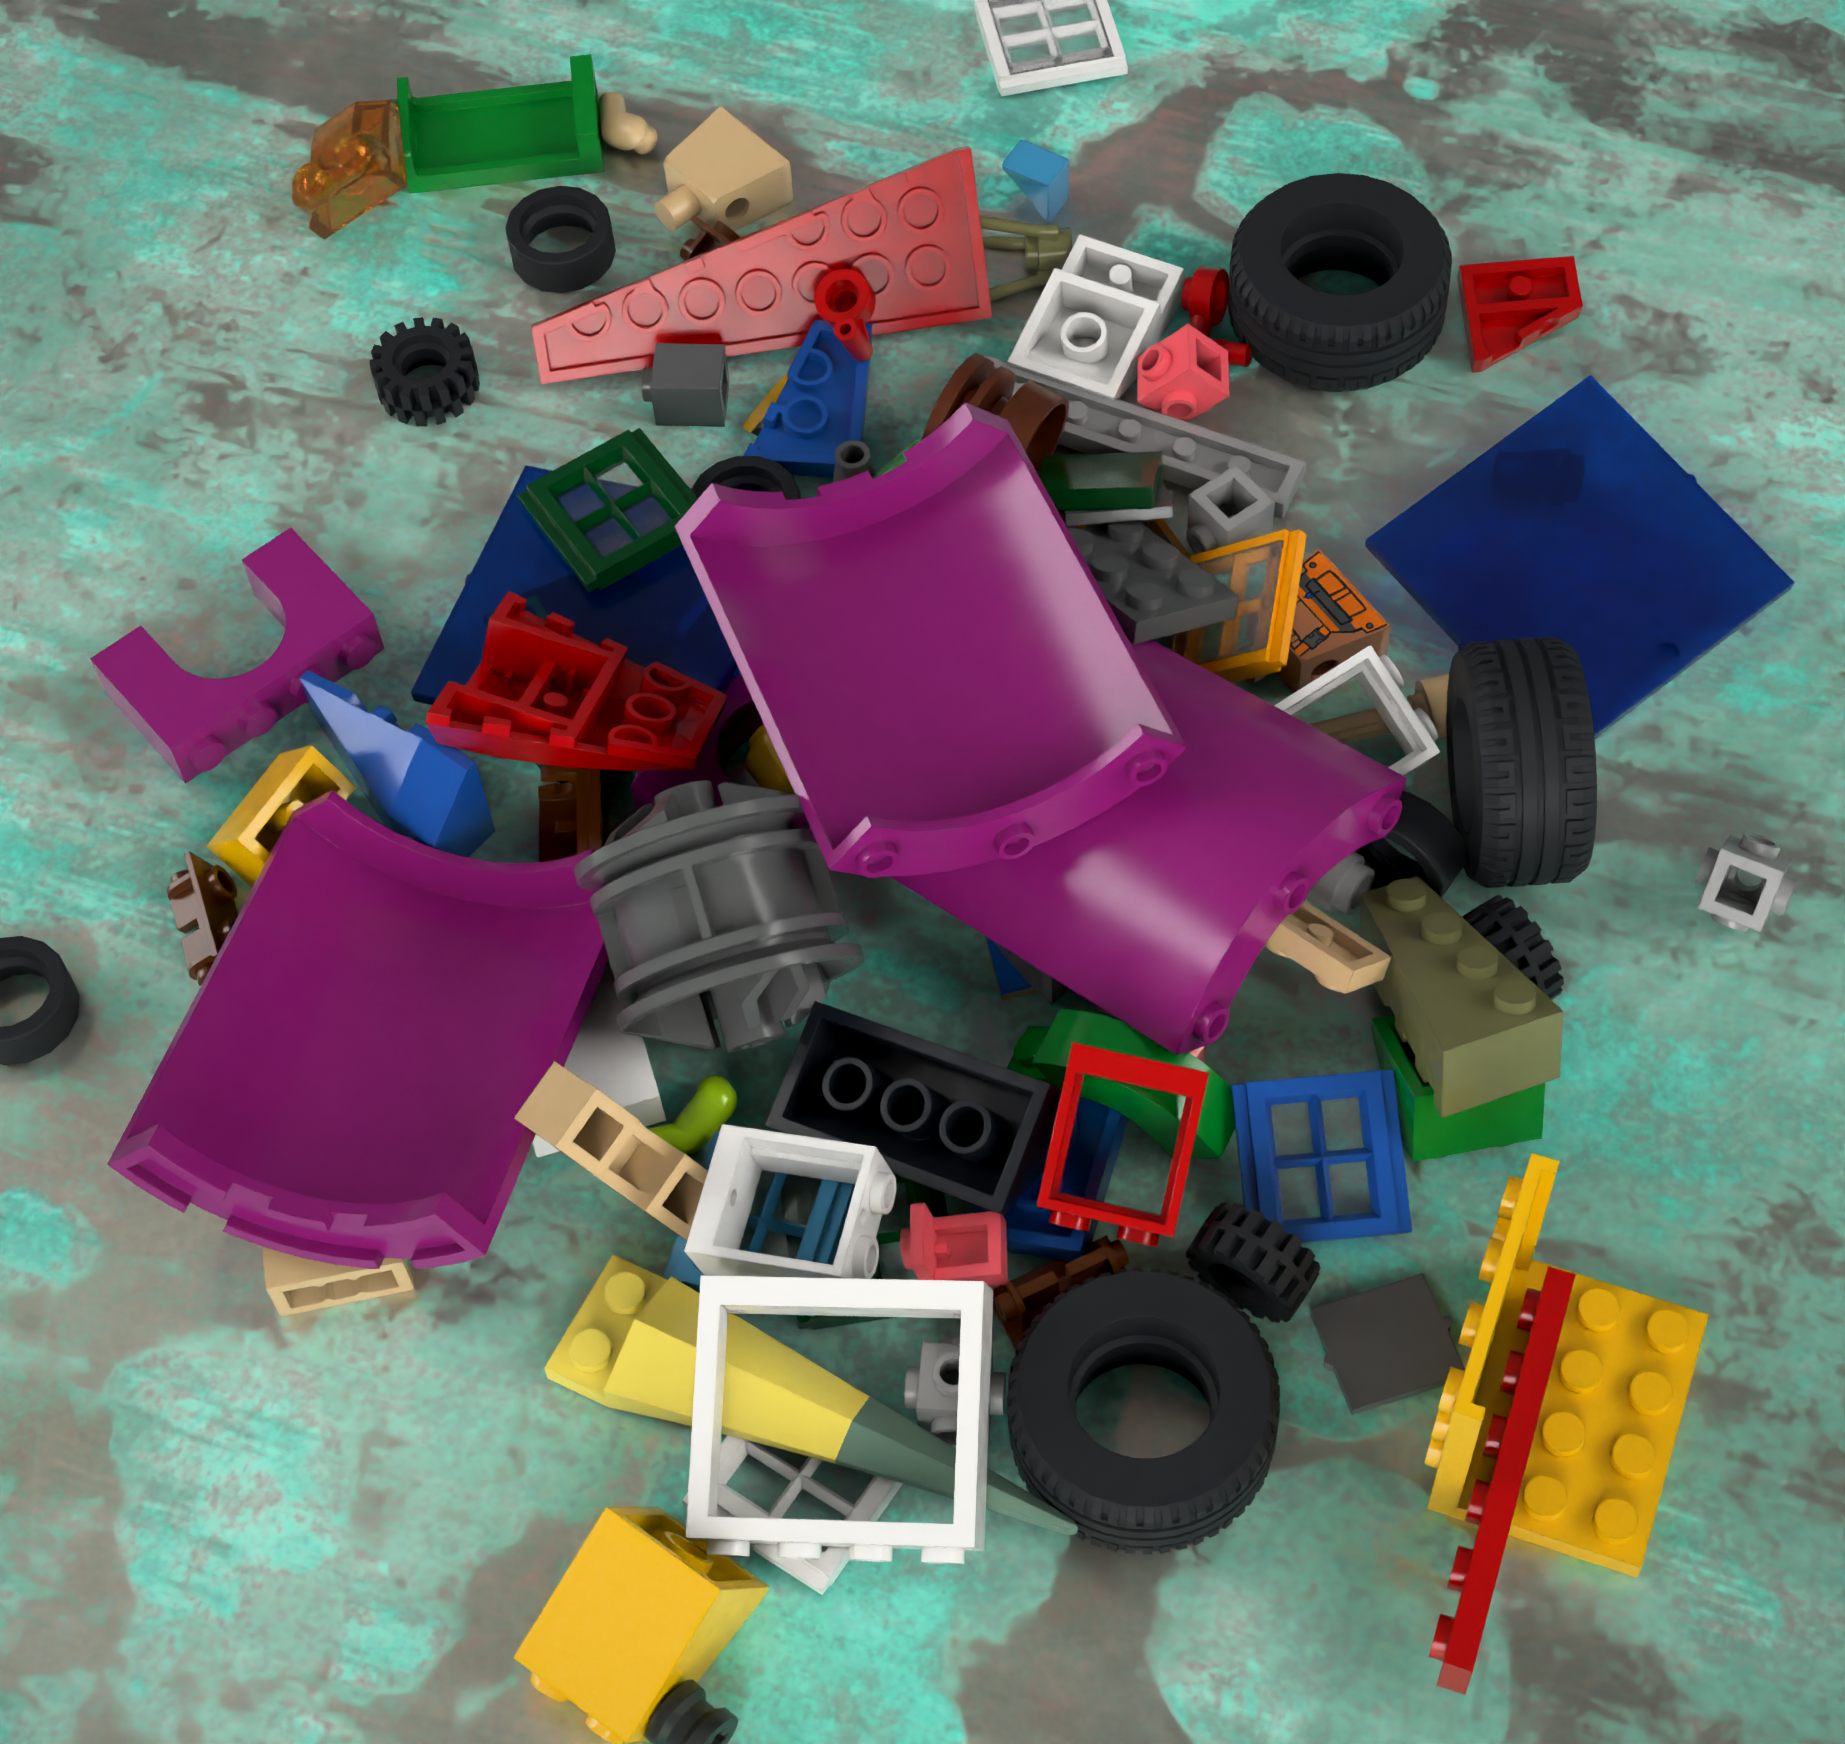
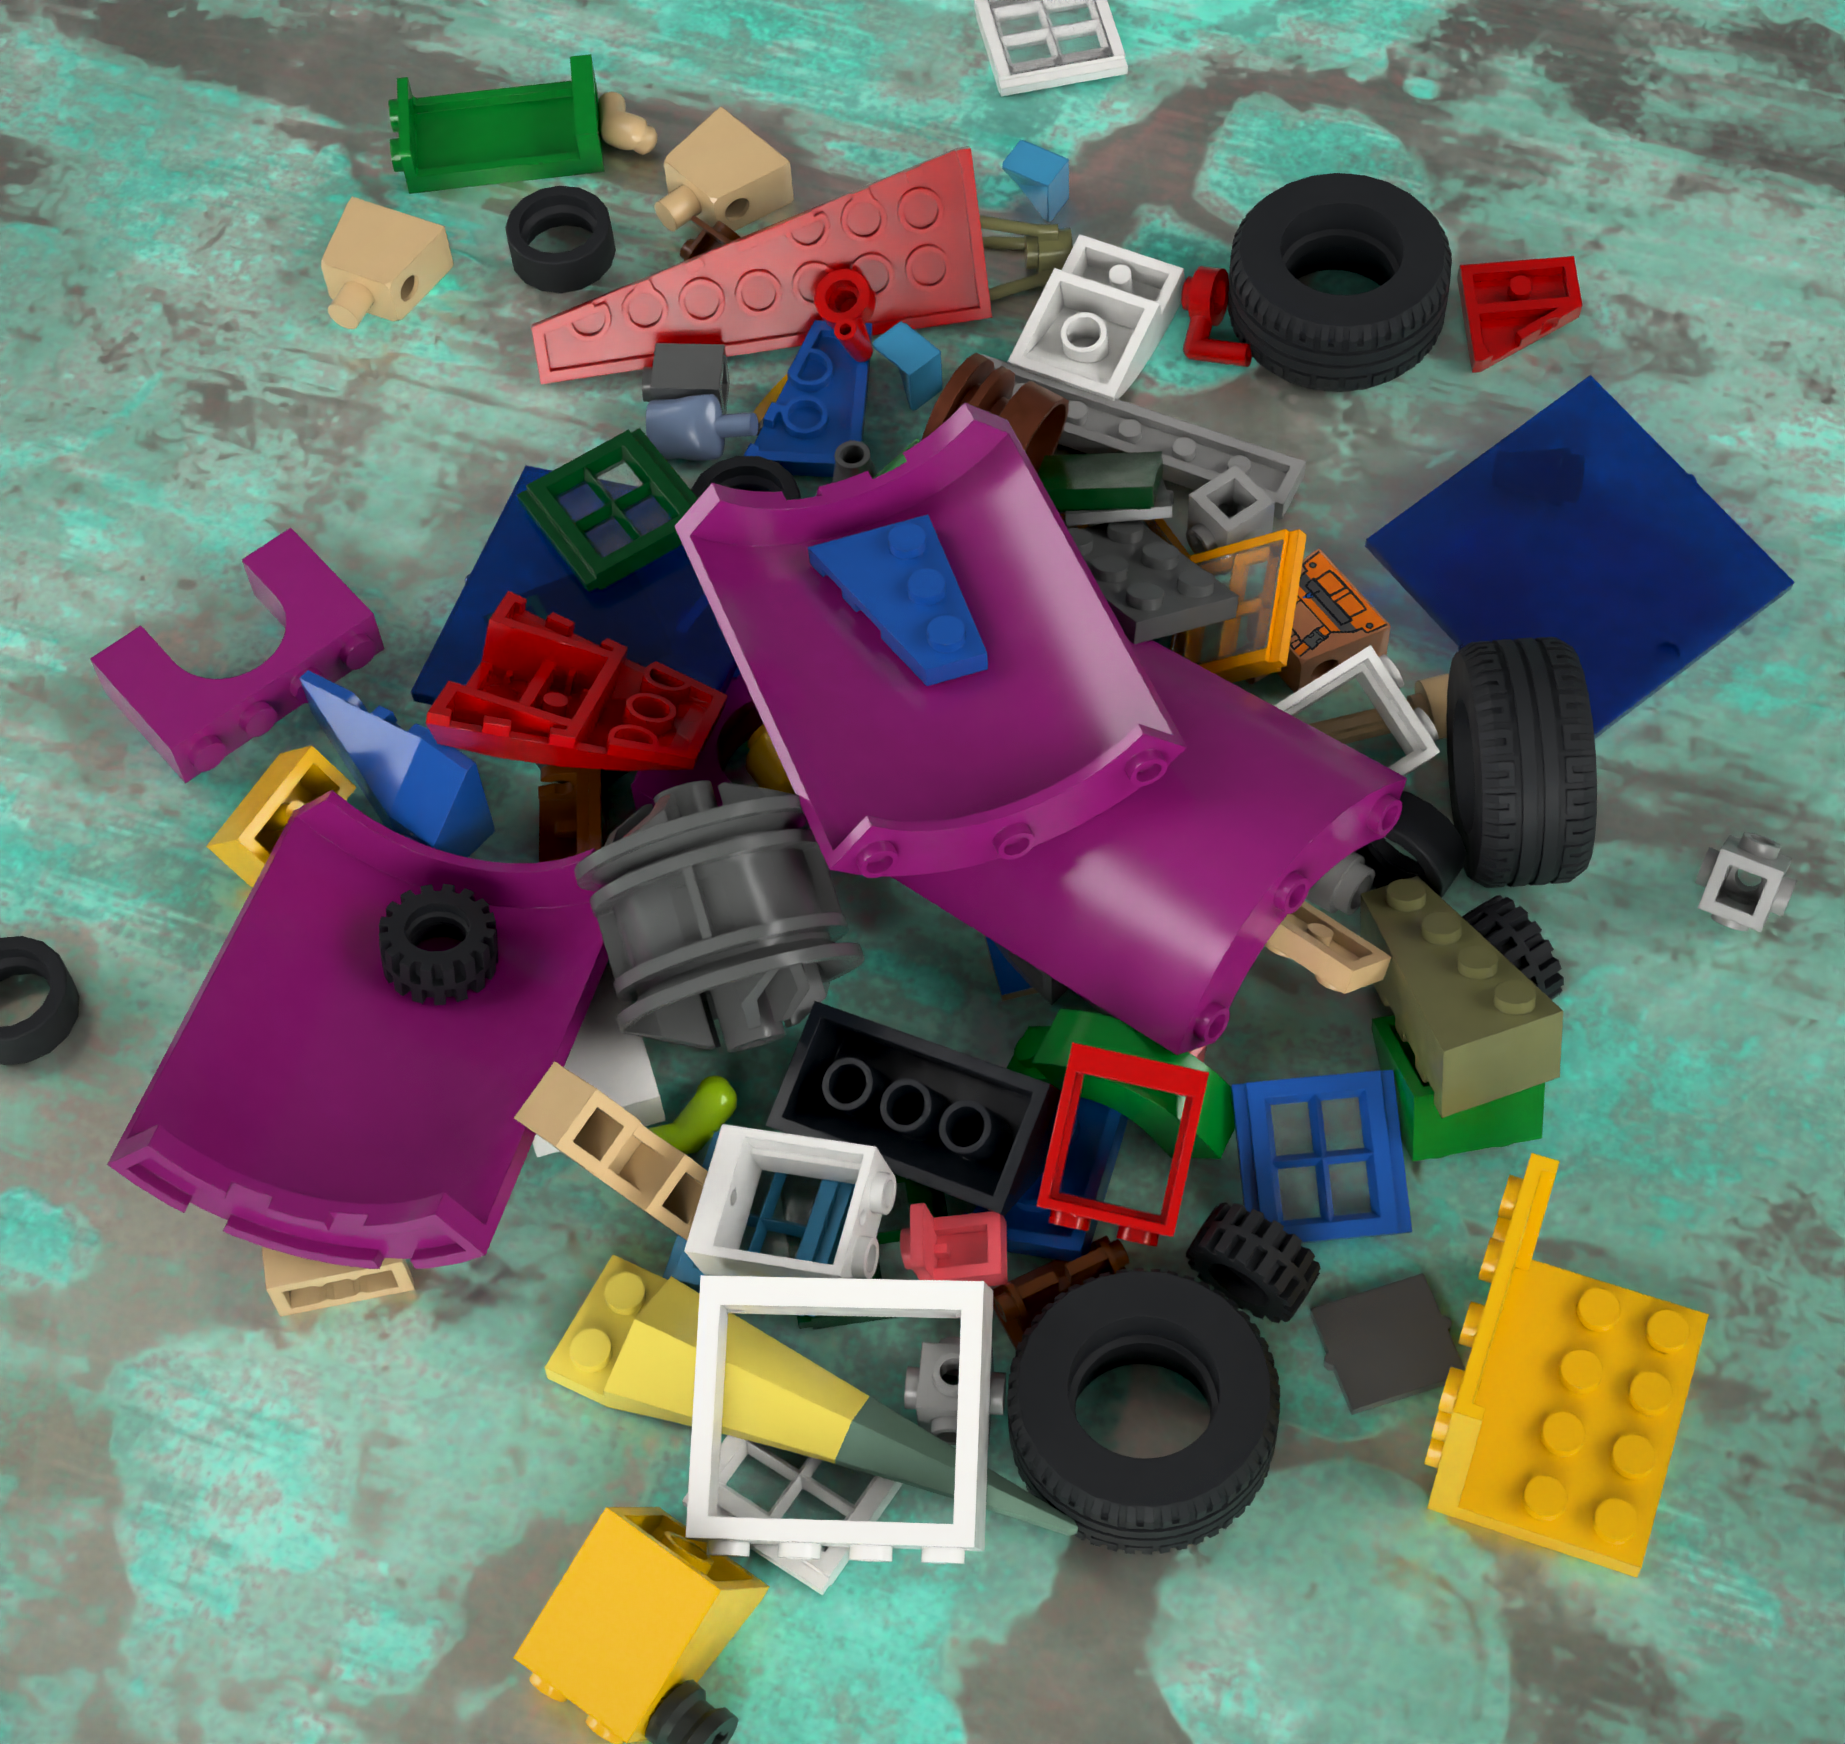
(203, 899): reddish brown hinge -> none
(351, 166): clear orange slope -> none
(382, 262): none -> tan torso
(422, 347): black tyre -> none
(438, 972): none -> black tyre
(695, 427): none -> sand blue piece
(909, 594): none -> blue wing
(917, 362): none -> dark azure slope
(1183, 375): coral brick -> none
(1494, 1503): red plate -> none

